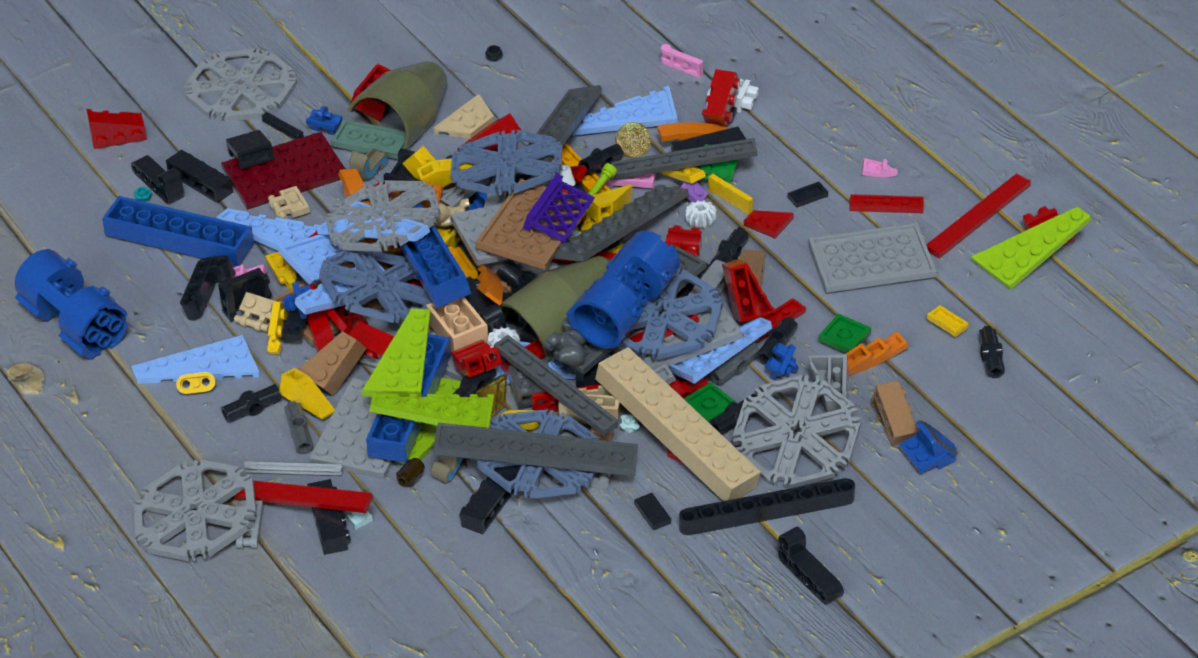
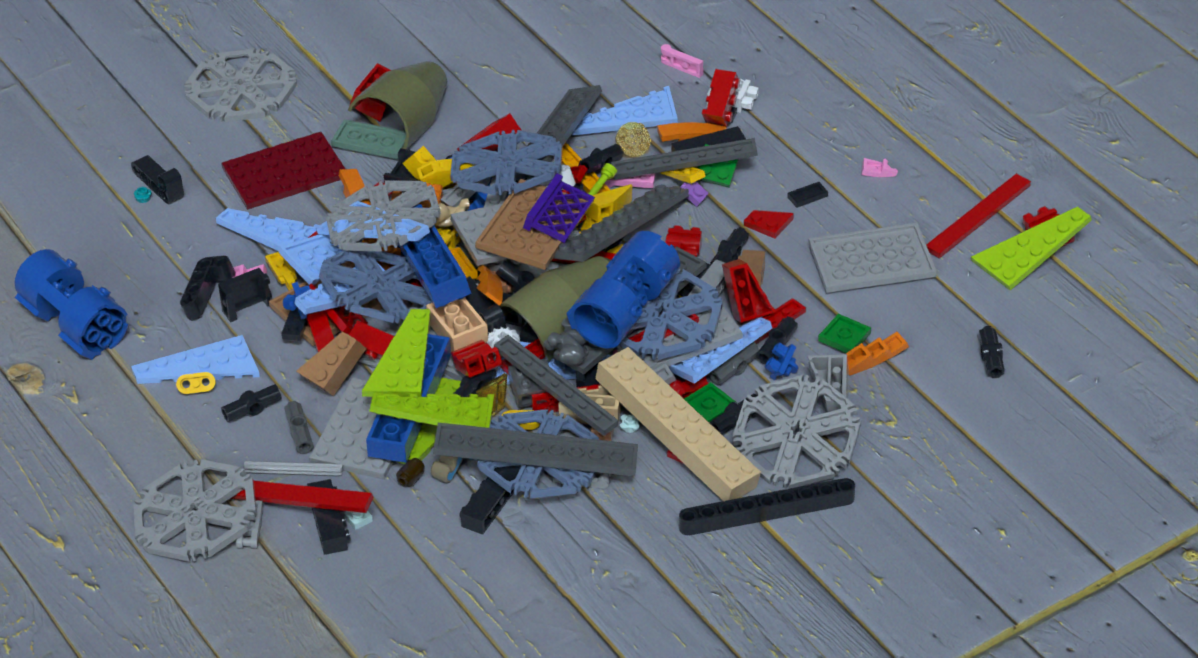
(115, 128): red wedge -> none
(177, 230): blue brick -> none
(201, 176): black brick -> none
(250, 149): black panel -> none
(258, 307): tan plate -> none
(277, 319): yellow hinge -> none
(282, 125): black axle -> none
(294, 202): tan plate -> none
(302, 389): yellow slope -> none
(324, 119): blue hips -> none
(369, 163): dark tan animal -> none
(467, 120): tan wing -> none
(493, 53): black plate -> none
(652, 511): black tile -> none
(700, 214): white gear -> none
(730, 194): yellow tile -> none
(806, 567): black beam -> none
(886, 203): red tile -> none
(894, 412): medium nougat wedge -> none
(928, 448): blue piece -> none
(947, 321): yellow plate -> none

